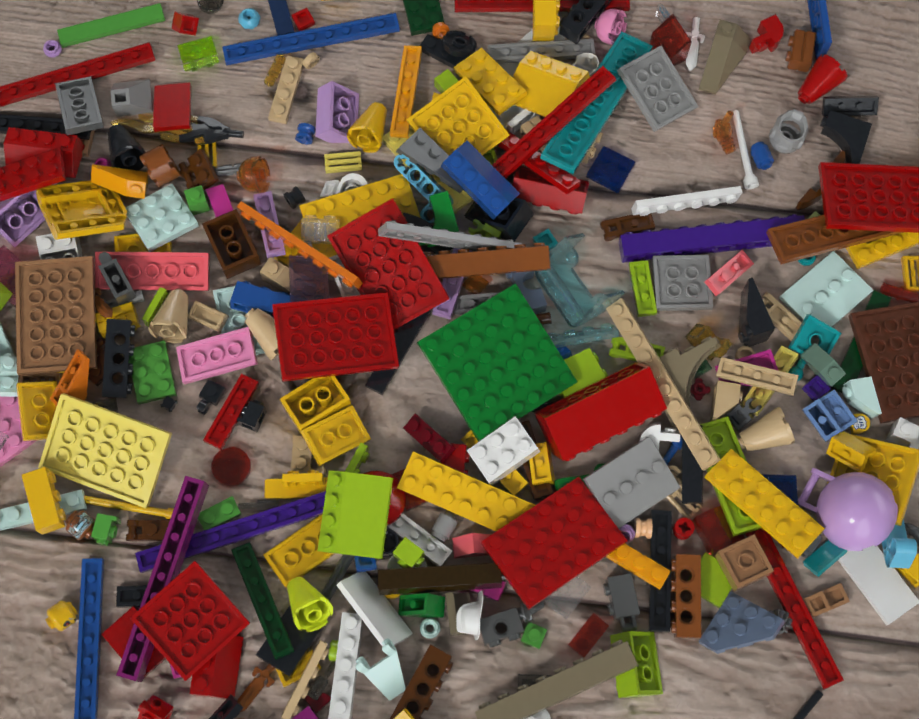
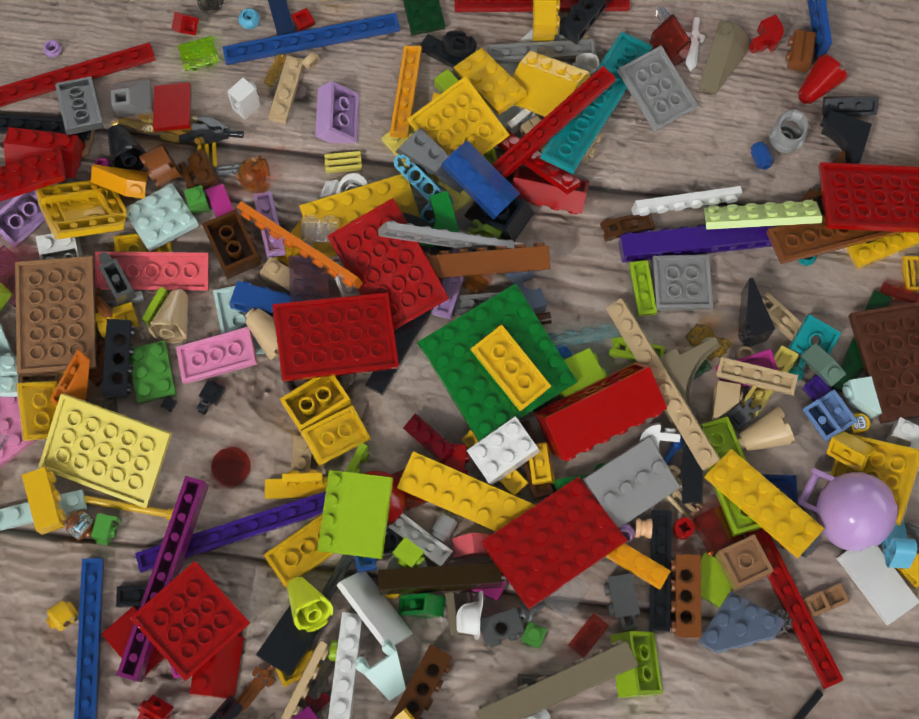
(111, 25): bright green tile -> none
(151, 530): reddish brown plate -> none
(208, 316): tan tile -> none
(219, 514): bright green plate -> none
(230, 411): red plate -> none
(244, 98): none -> white brick
(252, 415): black brick -> none
(261, 504): clear smoke axle -> none
(262, 600): dark green tile -> none
(294, 197): black wheel -> none
(305, 133): blue wheel -> none
(369, 128): yellow cone -> none
(429, 621): light aqua plate -> none
(439, 30): orange plate -> none
(510, 367): none -> yellow plate
(547, 238): teal plate -> none
(566, 287): clear light blue windscreen -> none
(610, 25): bright pink cylinder -> none
(610, 169): clear blue plate -> none
(698, 395): dark red plate -> none
(722, 132): clear orange piece -> none
(729, 272): coral plate -> none
(750, 180): white piece -> none
(762, 215): none -> yellowish green plate
(823, 558): teal tile -> none
(827, 291): light aqua plate -> none

